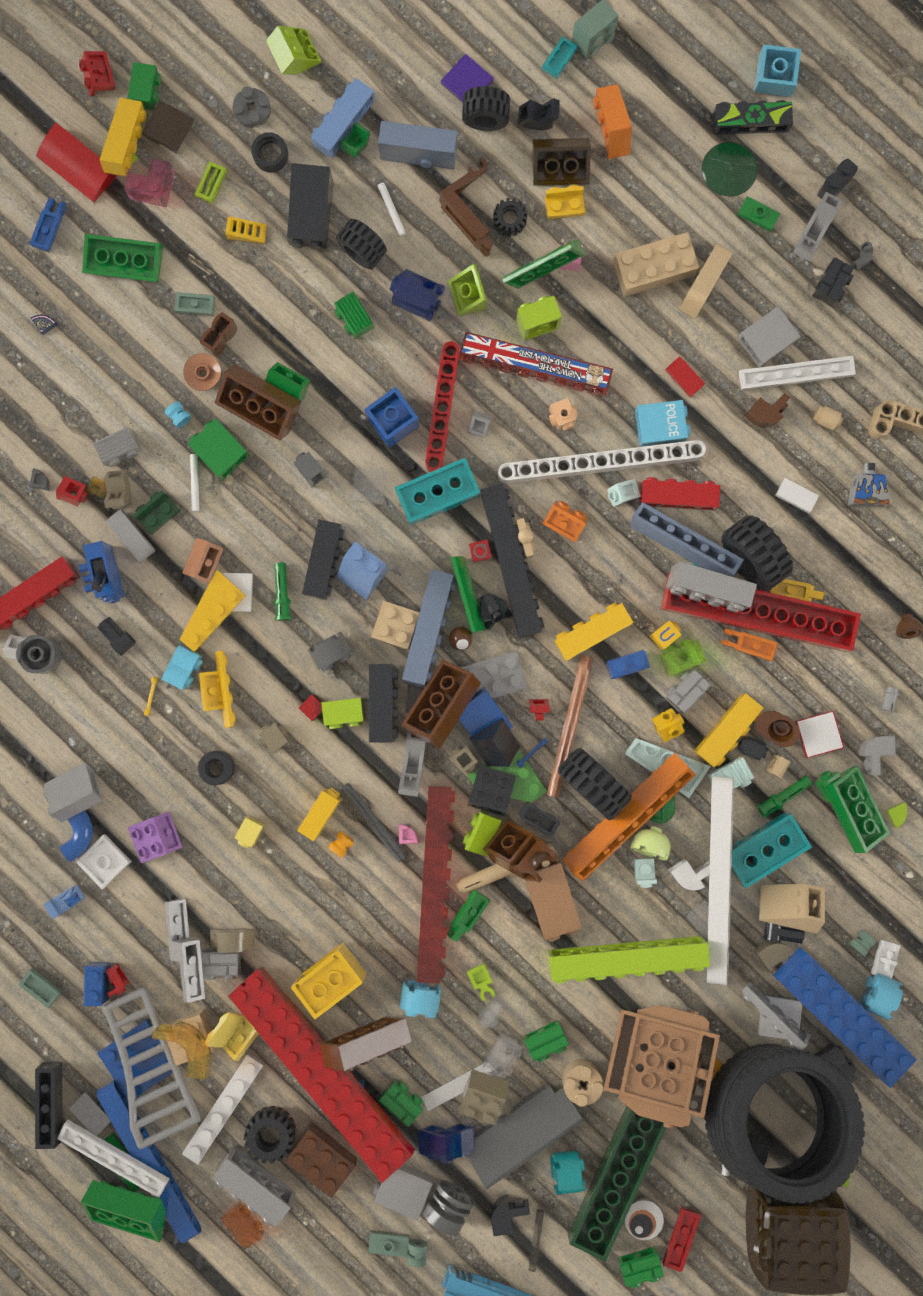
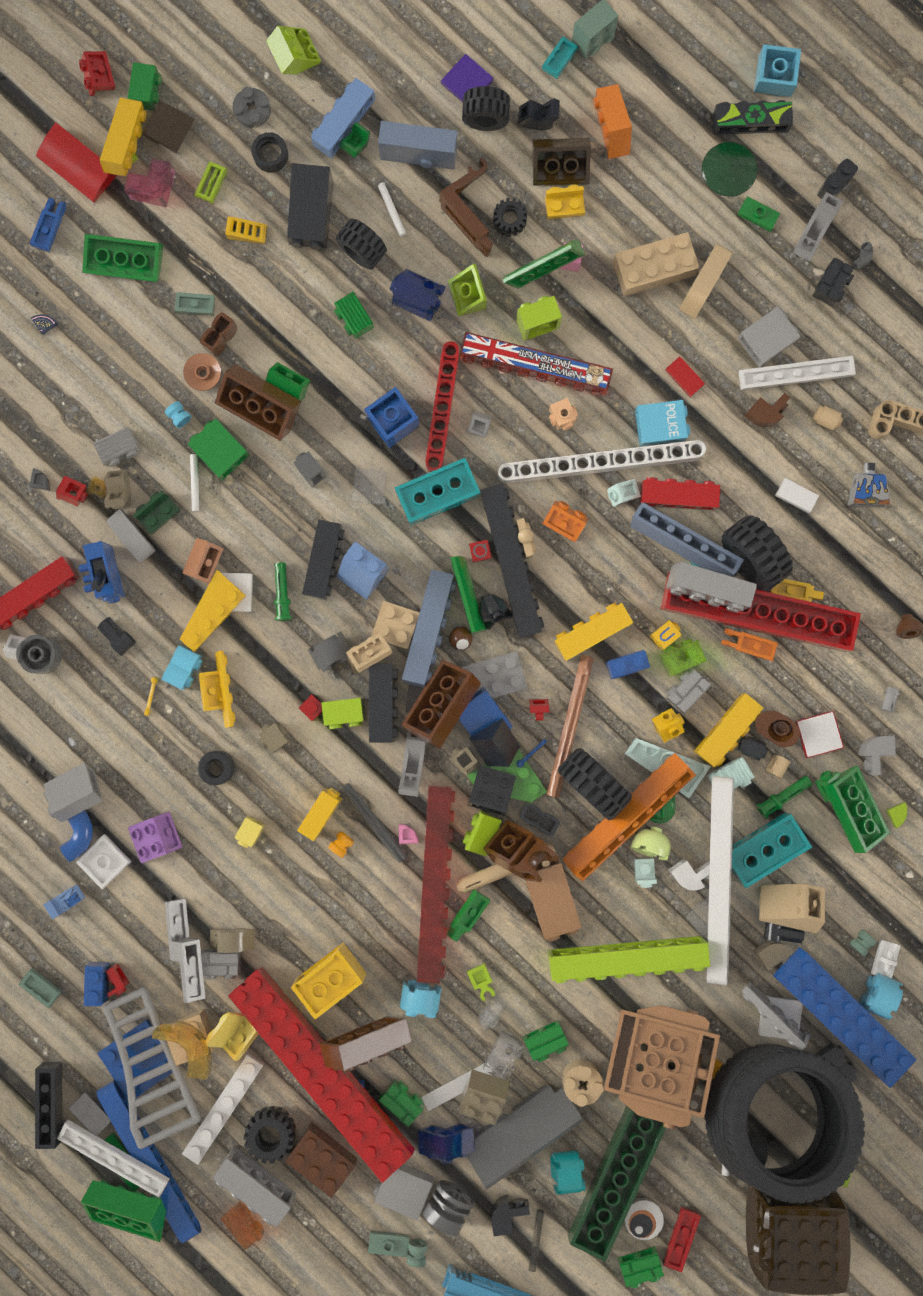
(368, 653): none -> tan bracket

